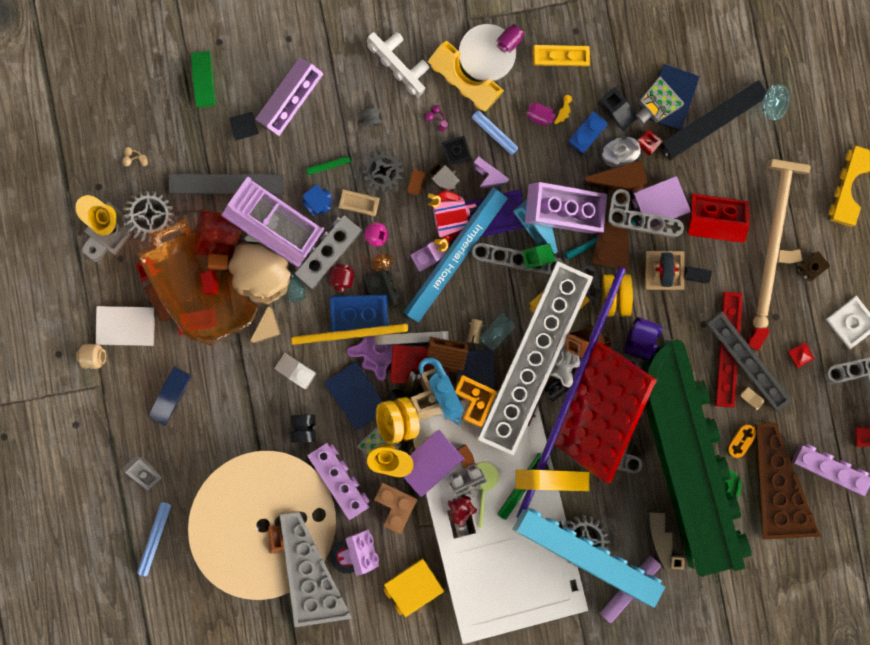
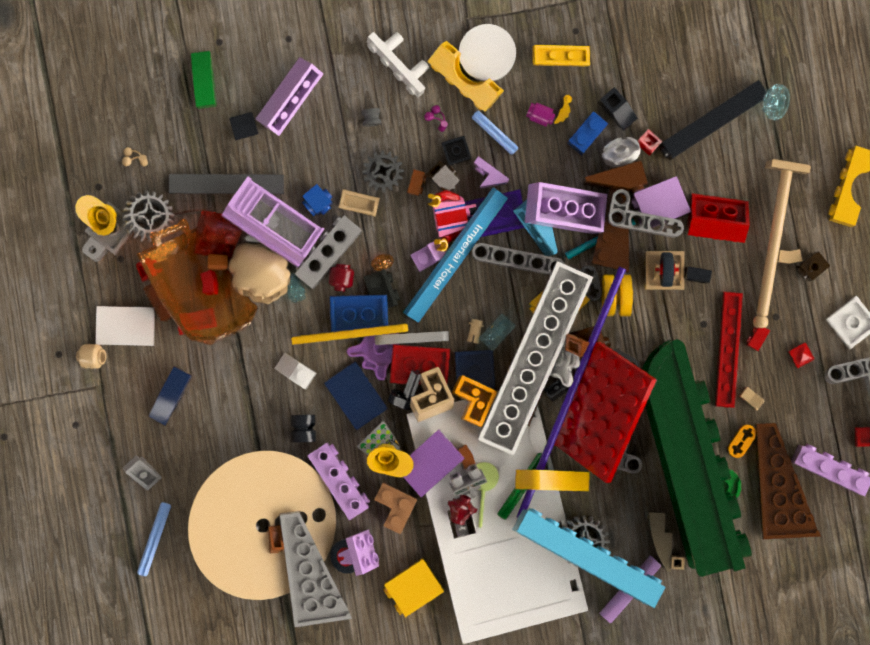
(267, 327): tan slope -> none
(328, 165): green piece -> none
(376, 234): dark pink piece -> none
(397, 420): yellow wheel -> none
(443, 391): dark azure plate -> none
(449, 353): reddish brown brick -> none
(509, 38): magenta brick -> none
(538, 256): green panel -> none
(642, 339): dark purple brick -> none
(658, 102): light grey torso -> none
(684, 86): dark blue tile -> none
(748, 361): dark grey tile -> none

